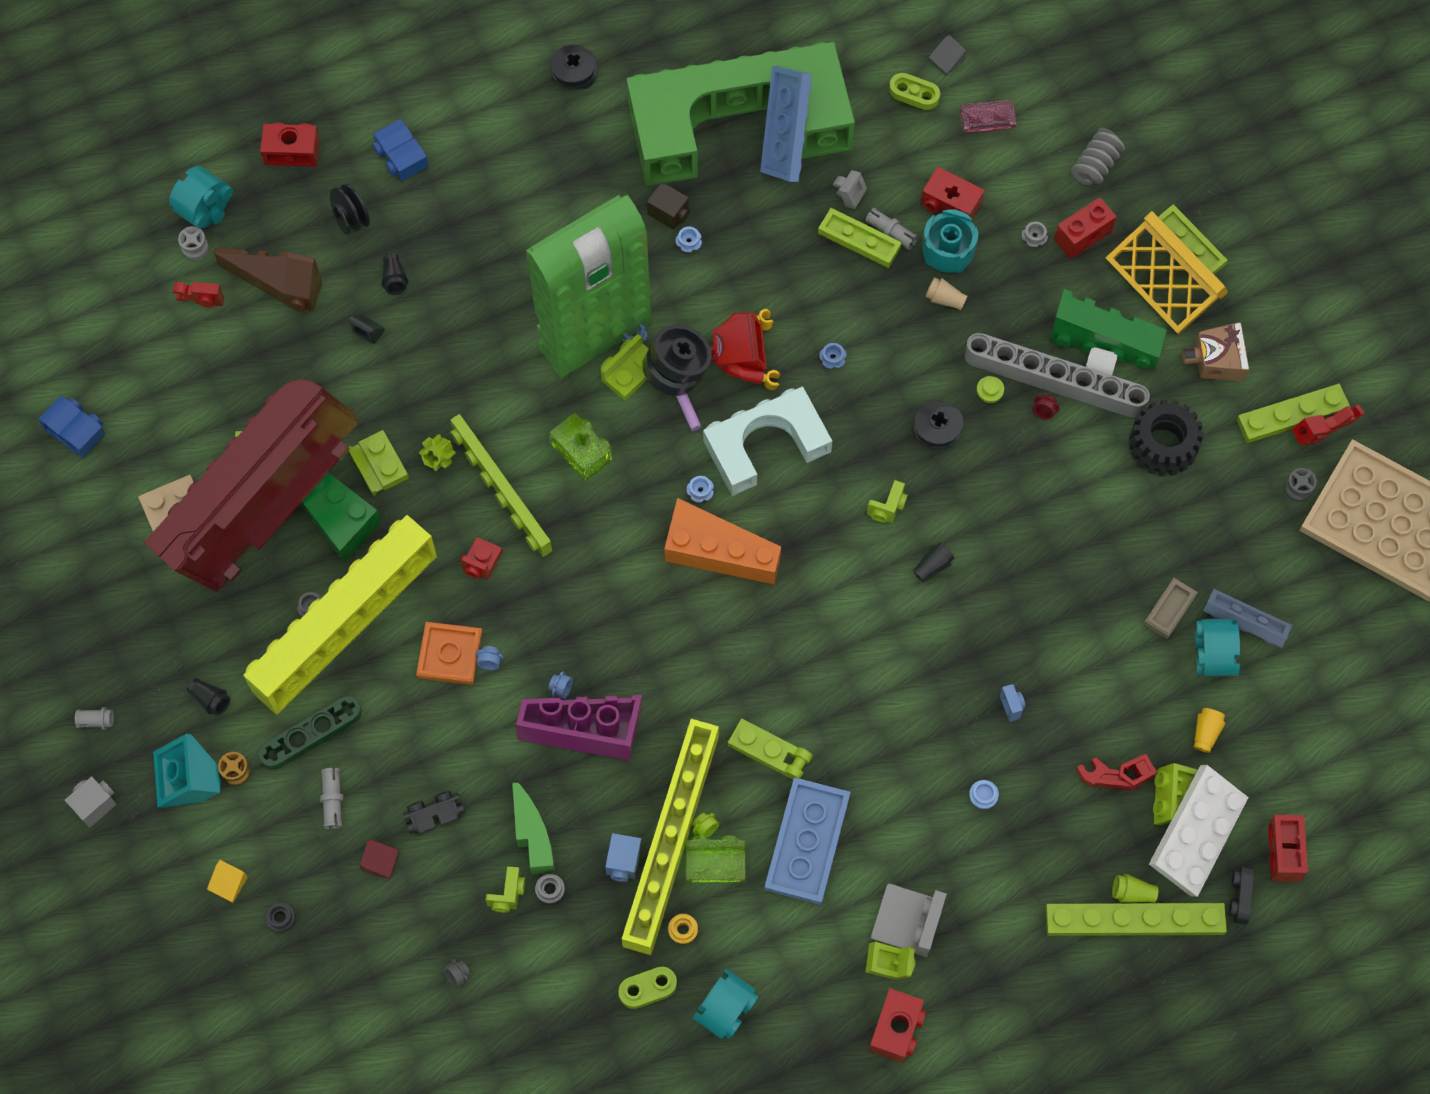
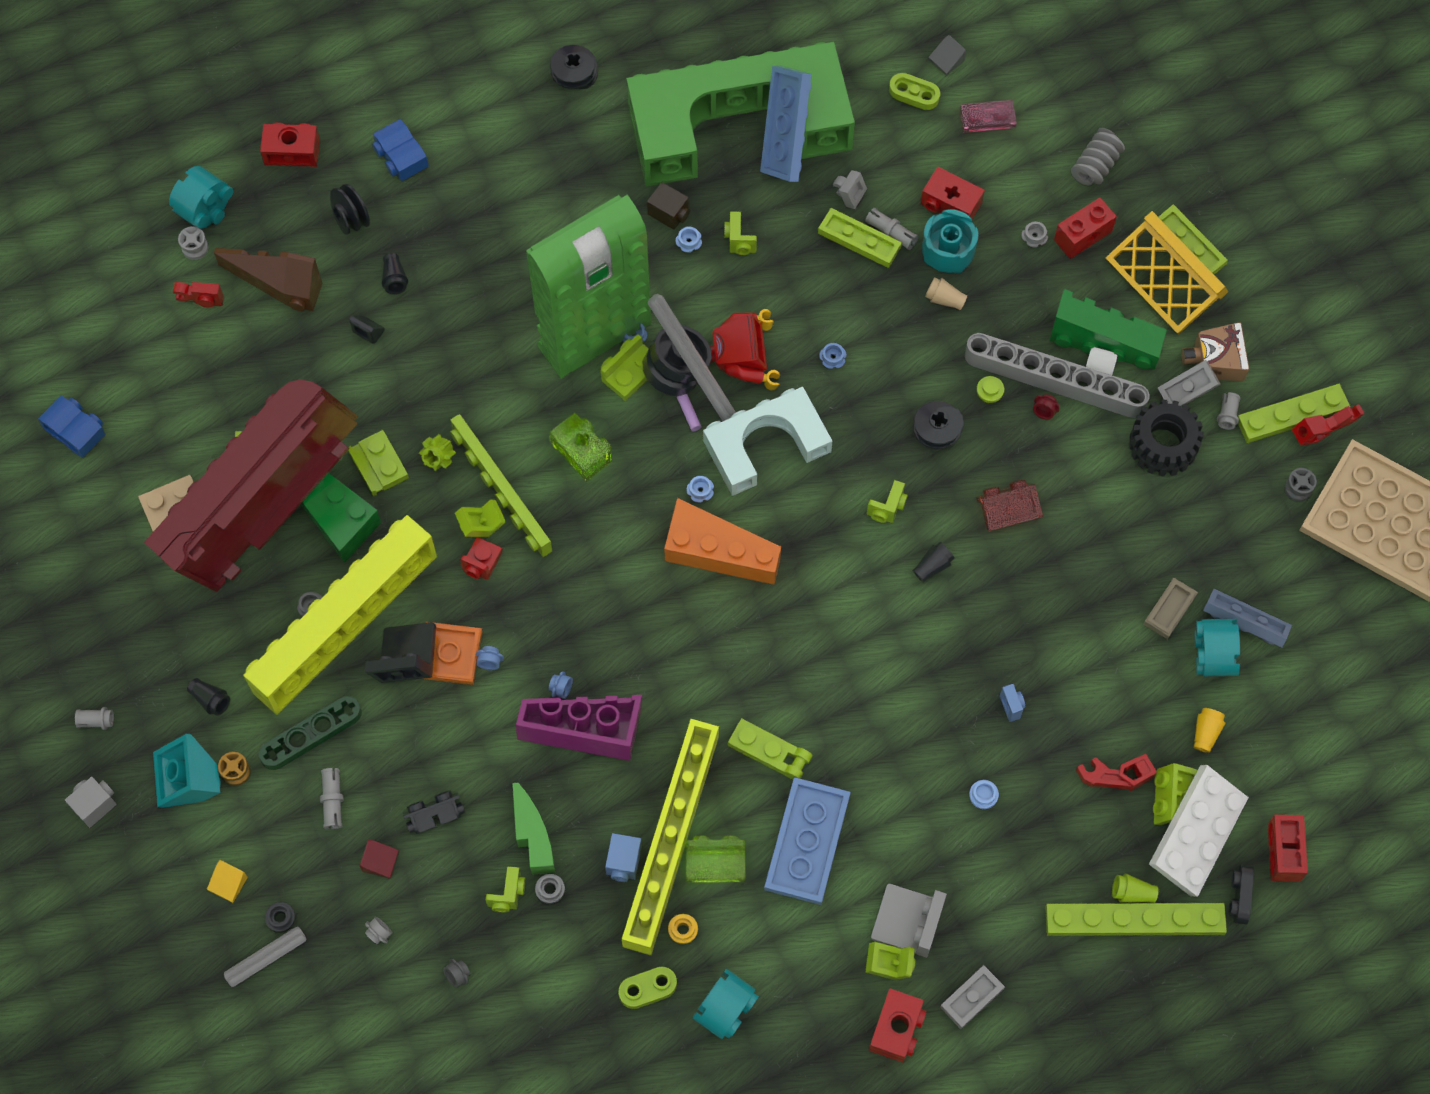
(264, 956): none -> light grey axle
(377, 931): none -> light grey plate
(405, 653): none -> black bracket
(480, 521): none -> lime bracket
(691, 356): none -> light grey axle
(705, 825): lime plate -> none
(739, 243): none -> lime bracket
(972, 997): none -> light grey plate
(1010, 505): none -> clear red bracket
(1190, 384): none -> light grey plate
(1228, 417): none -> light grey pin

